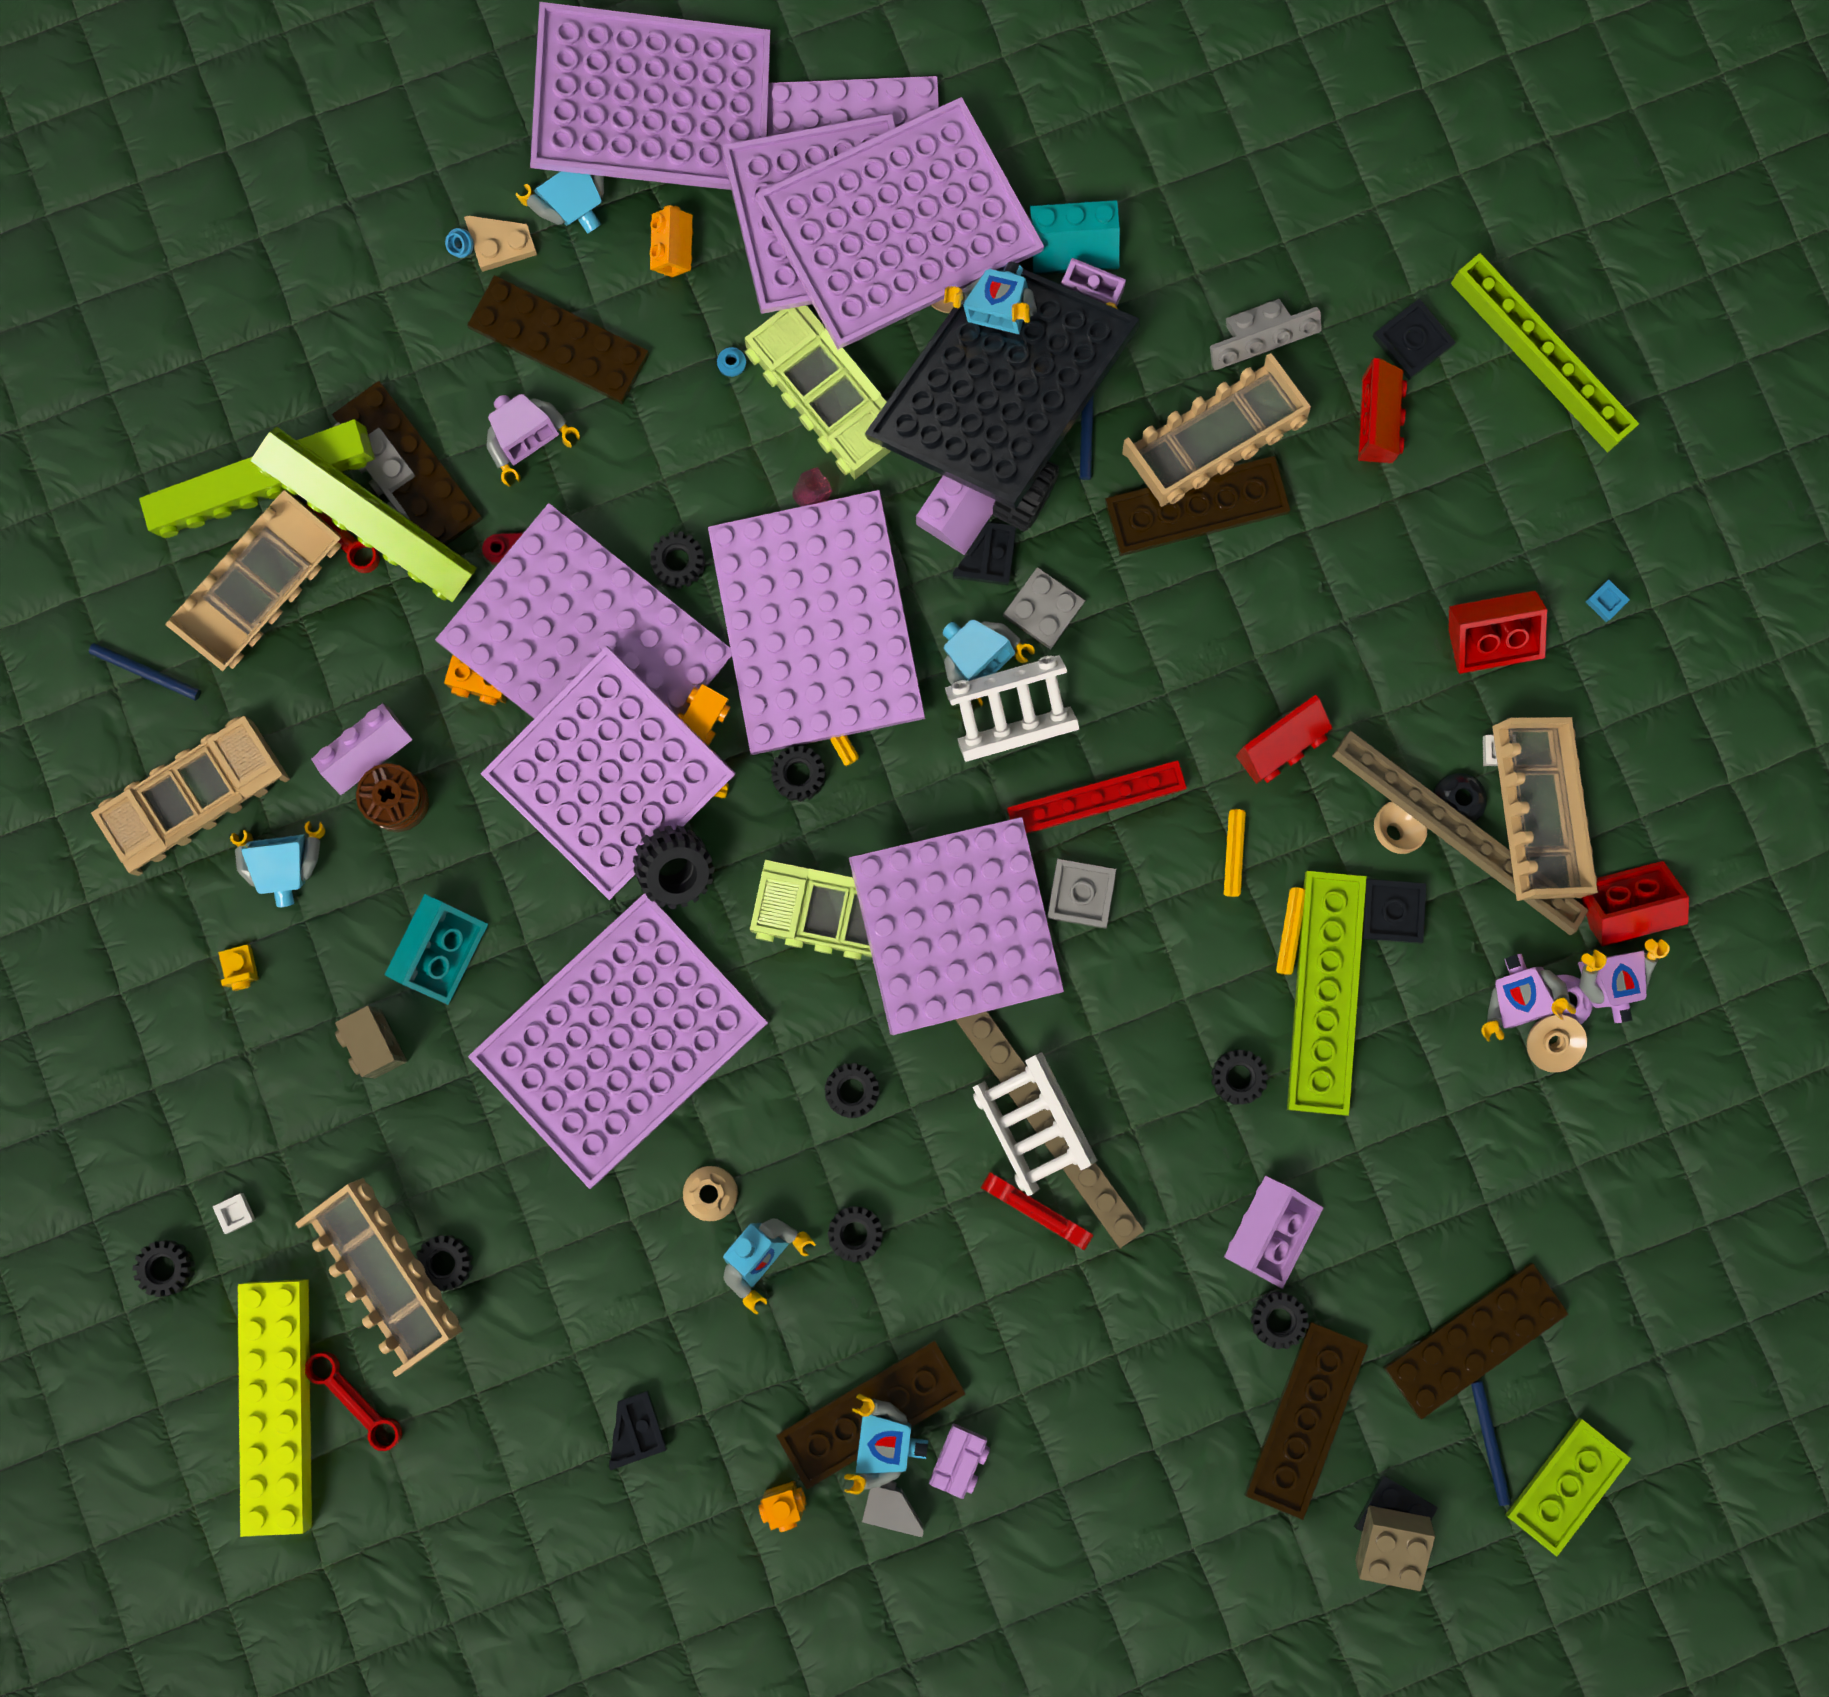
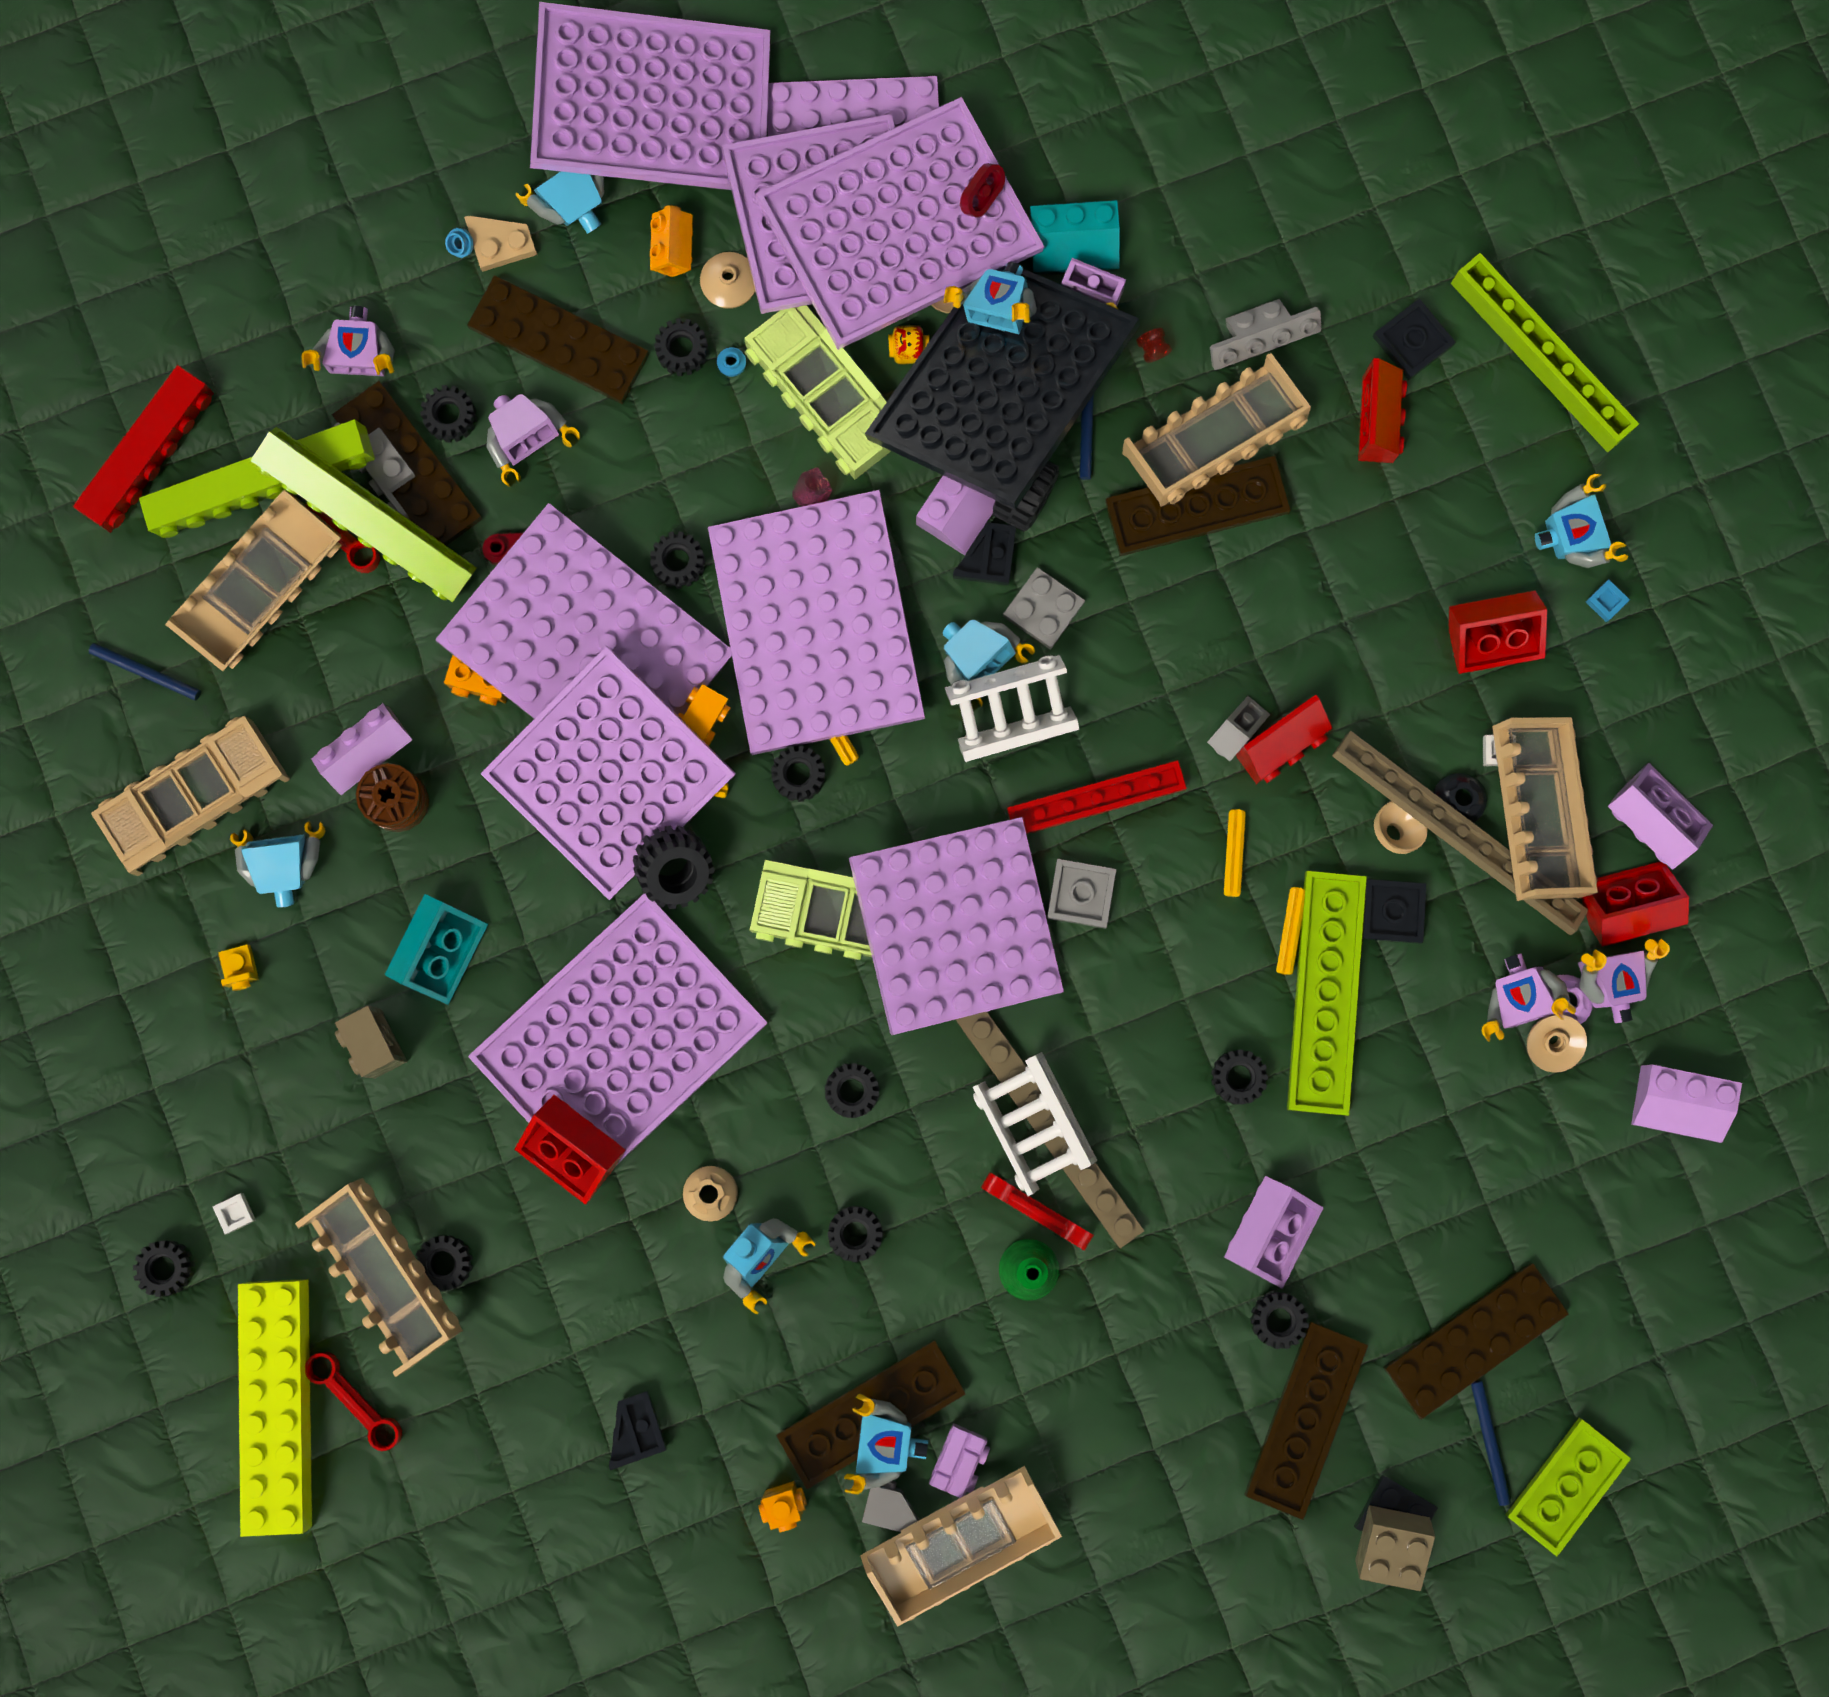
(144, 449): none -> red brick
(352, 347): none -> torso
(438, 400): none -> black tyre
(569, 1149): none -> red slope
(677, 330): none -> black tyre
(730, 292): none -> tan dish
(907, 343): none -> yellow head
(960, 1545): none -> tan window
(981, 192): none -> dark red plate
(1023, 1256): none -> green cone
(1153, 345): none -> clear red wheel
(1238, 728): none -> light grey slope
(1578, 529): none -> torso
(1660, 816): none -> lavender slope
(1685, 1103): none -> lavender slope

